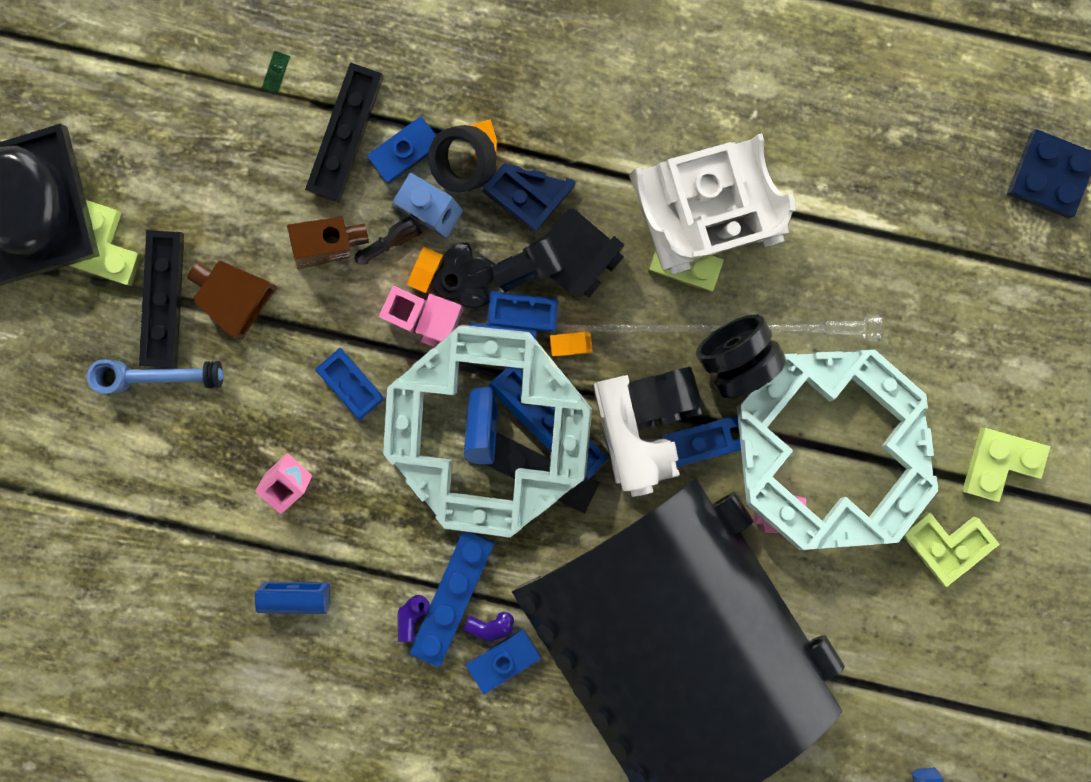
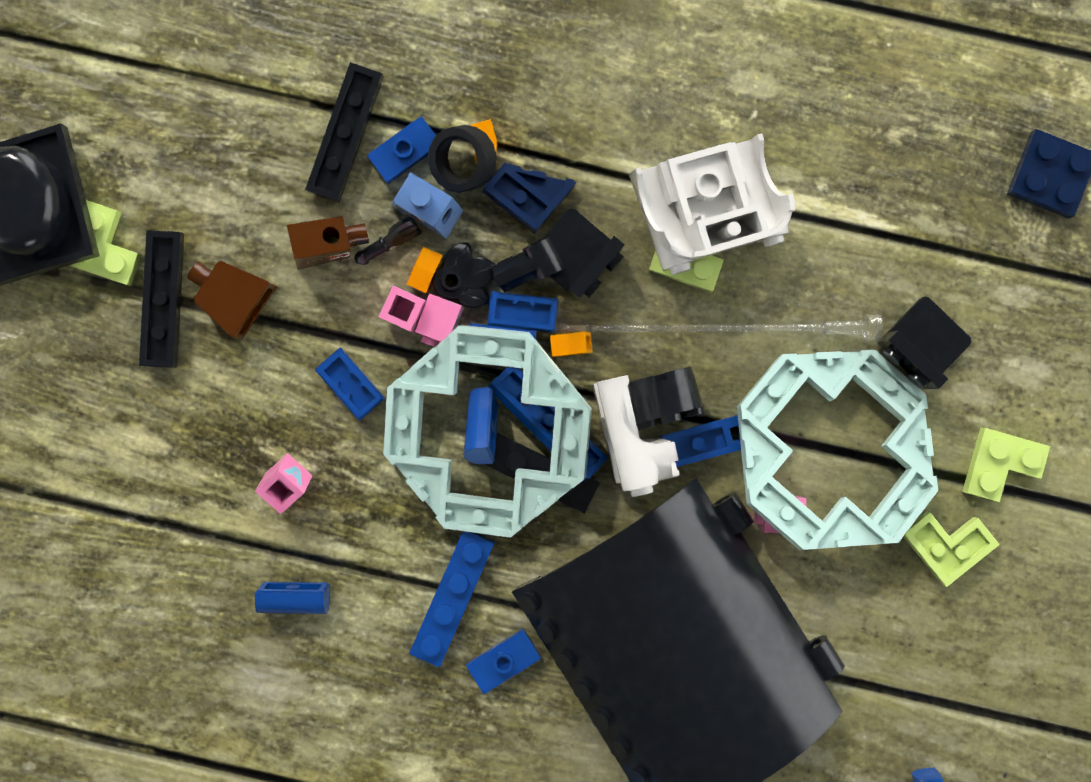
(210, 375): medium blue piece -> none
(275, 72): clear green piece -> none
(408, 615): dark purple arm -> none
(492, 630): dark purple arm -> none
(741, 356): black wheel -> none
(925, 343): none -> black bracket

